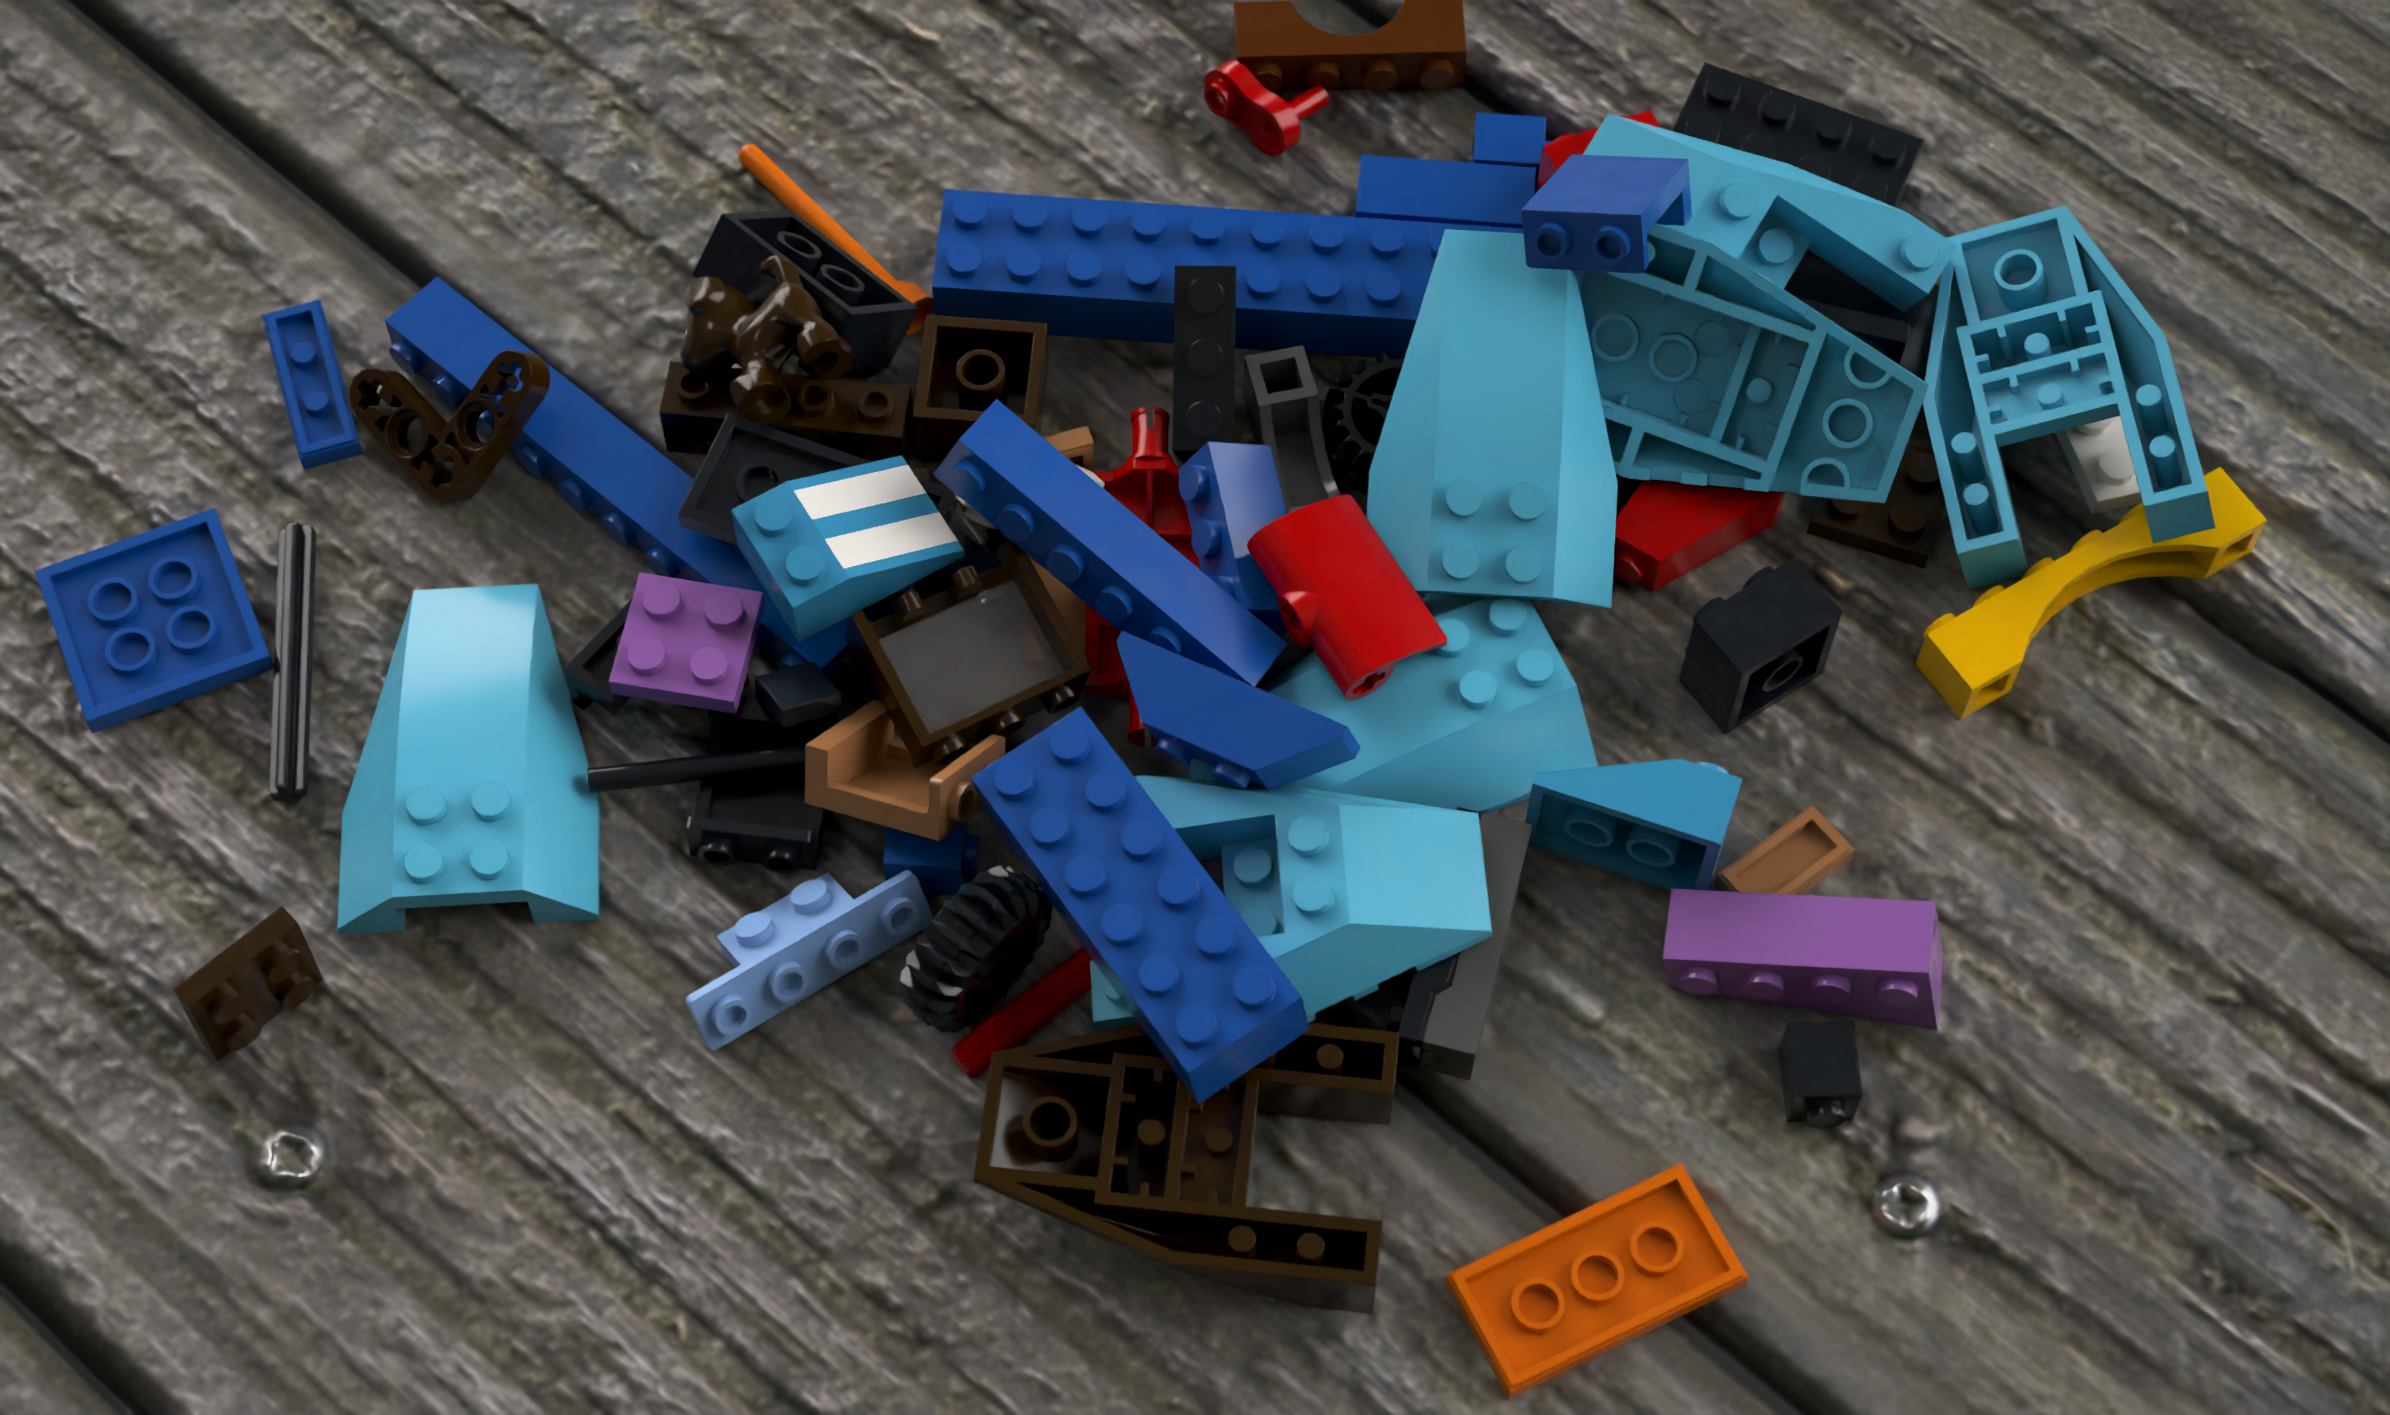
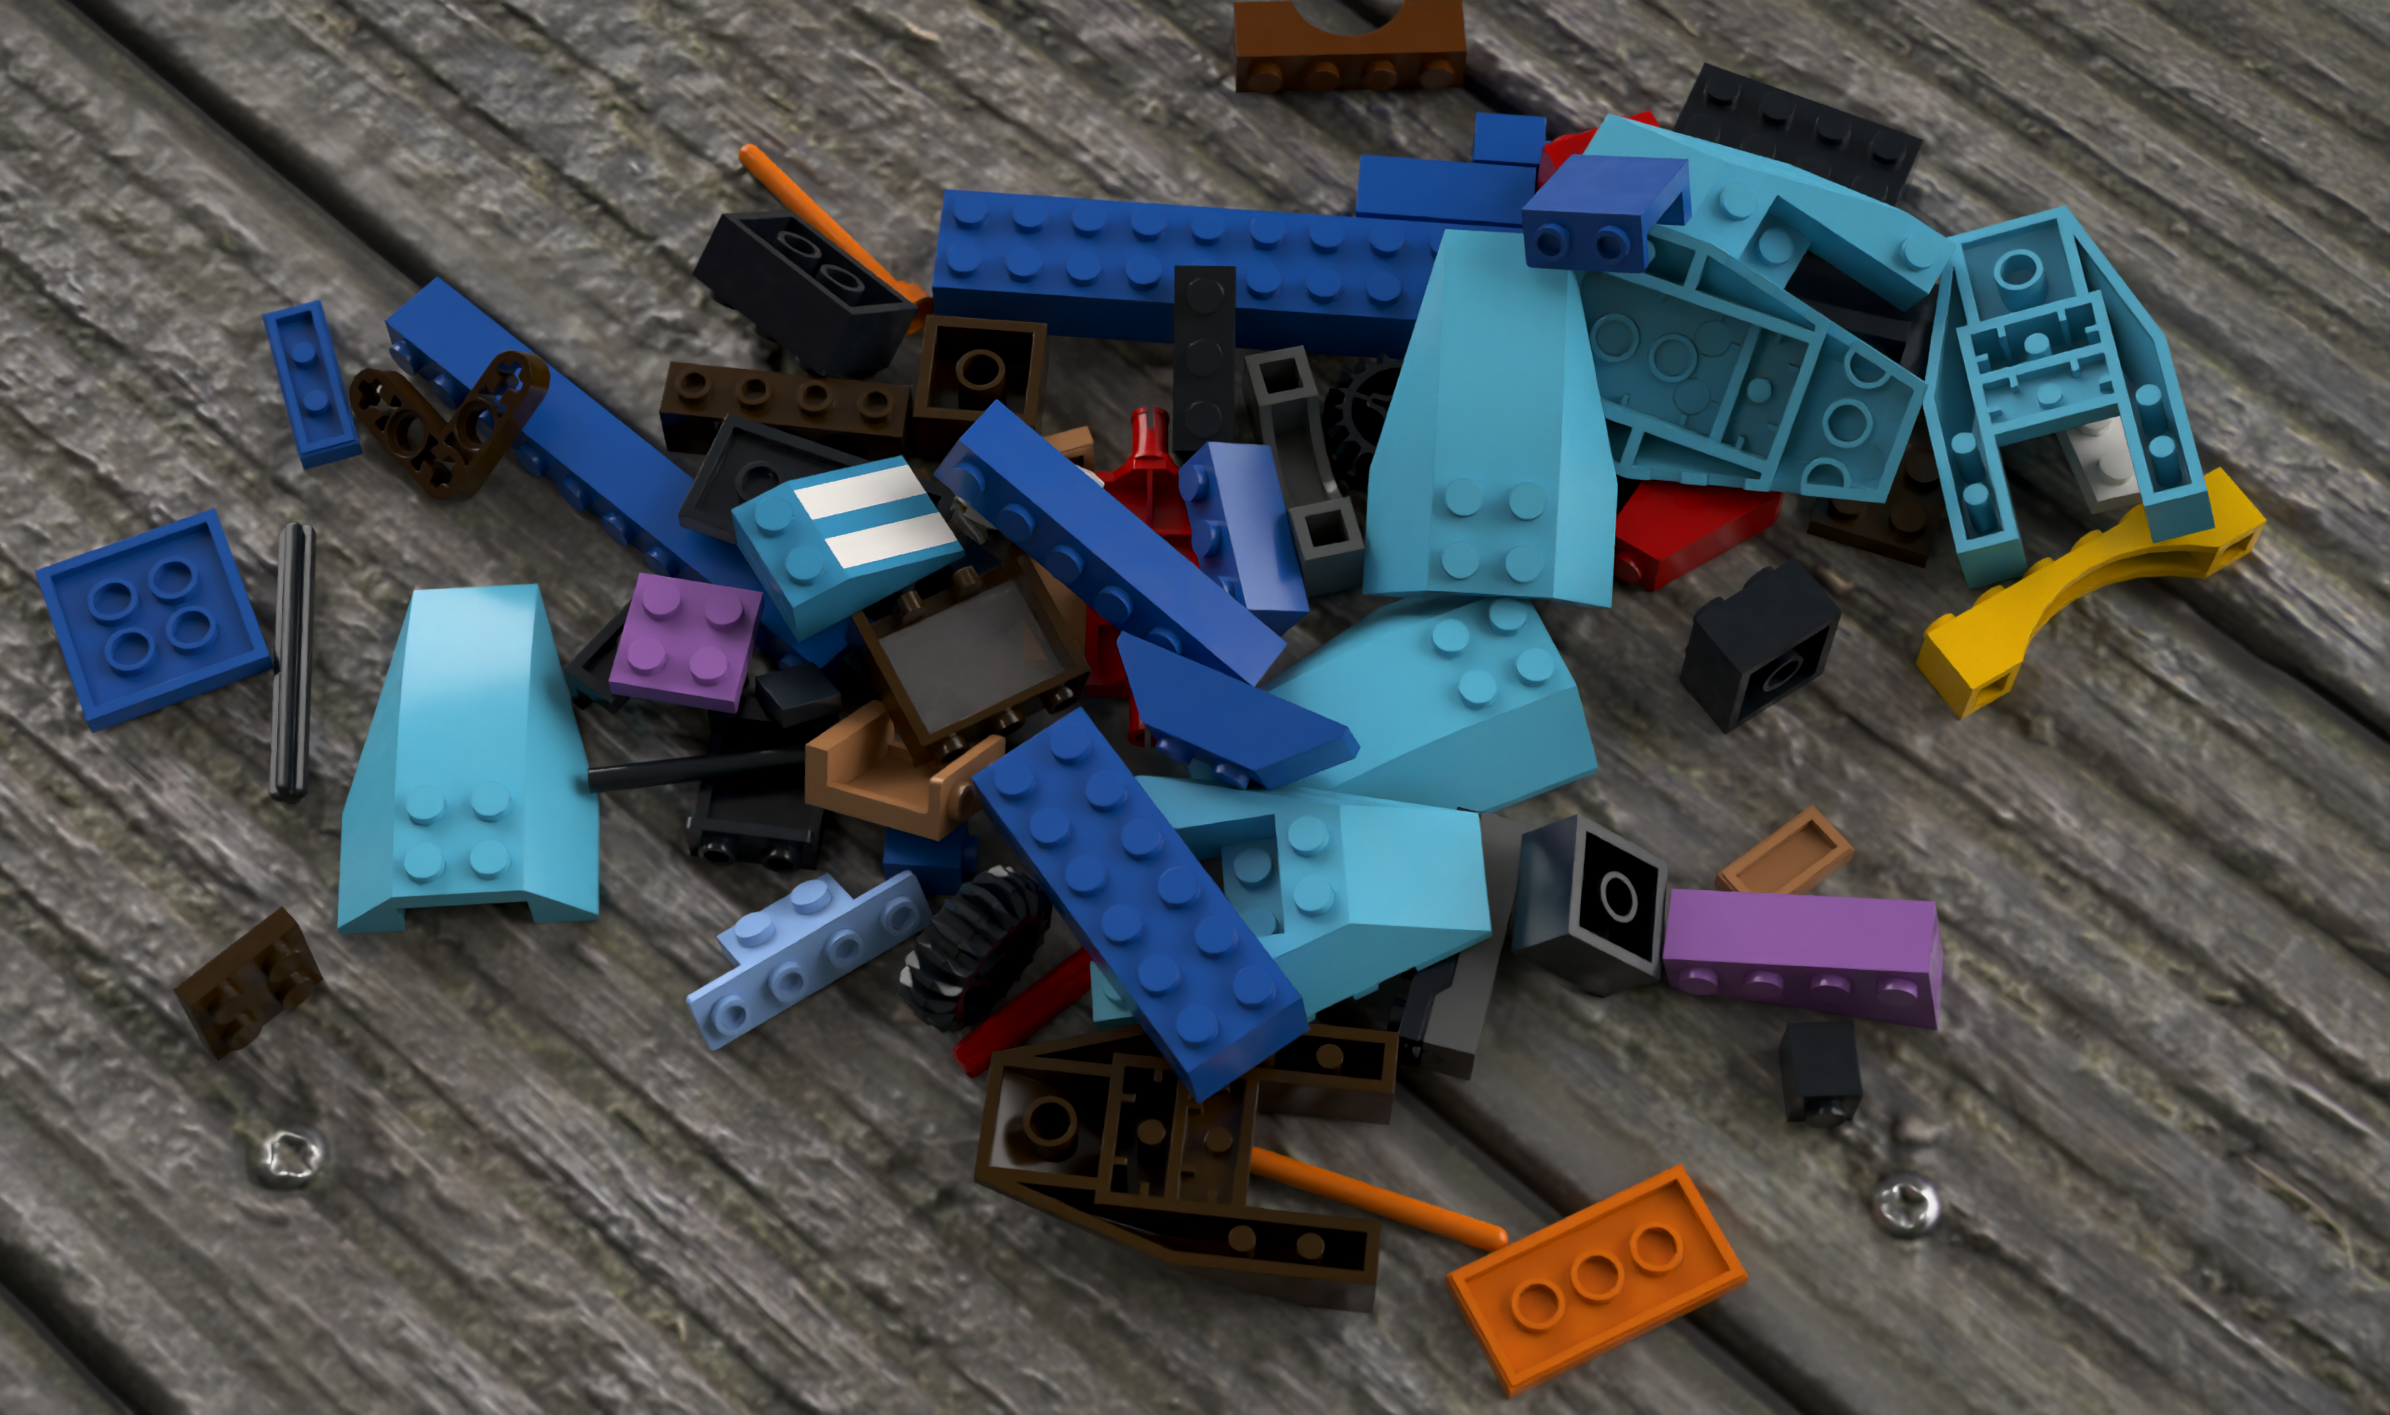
(729, 331): dark brown animal -> none
(1260, 114): red piece -> none
(1343, 593): red panel -> none
(1377, 1200): none -> orange piece
(1590, 906): none -> black brick
(1637, 819): dark azure slope -> none

